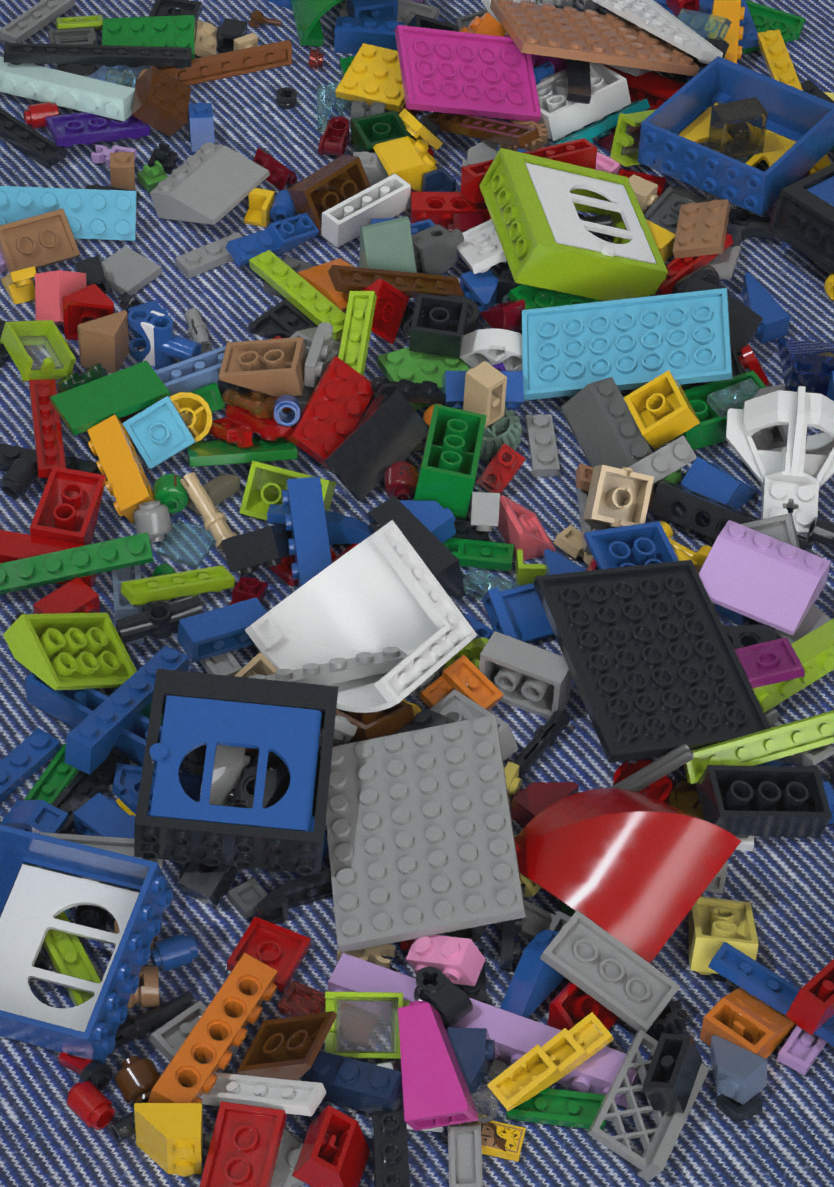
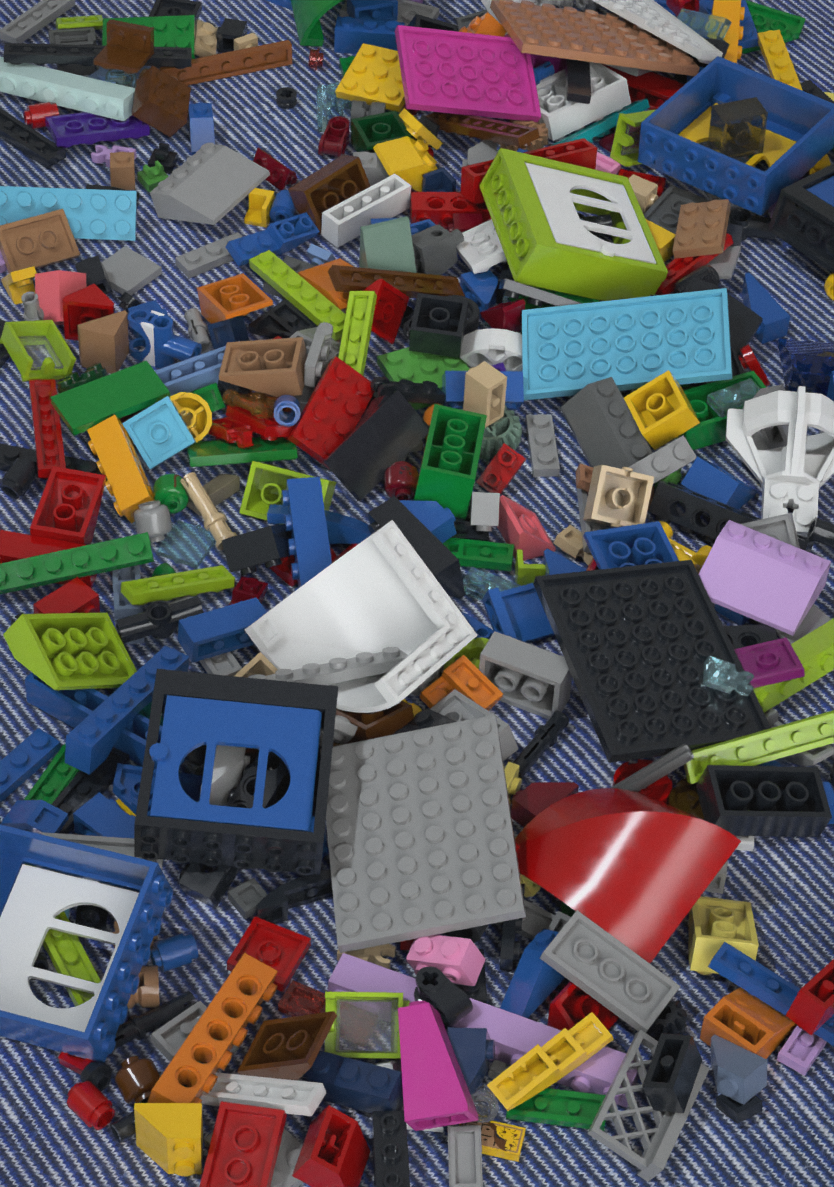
(31, 305): none -> light grey pin
(127, 47): none -> reddish brown bracket
(228, 331): none -> dark blue panel
(231, 298): none -> orange slope
(258, 18): reddish brown hand -> none
(319, 255): none -> medium blue plate
(535, 296): none -> plate
(723, 677): none -> clear light blue plate

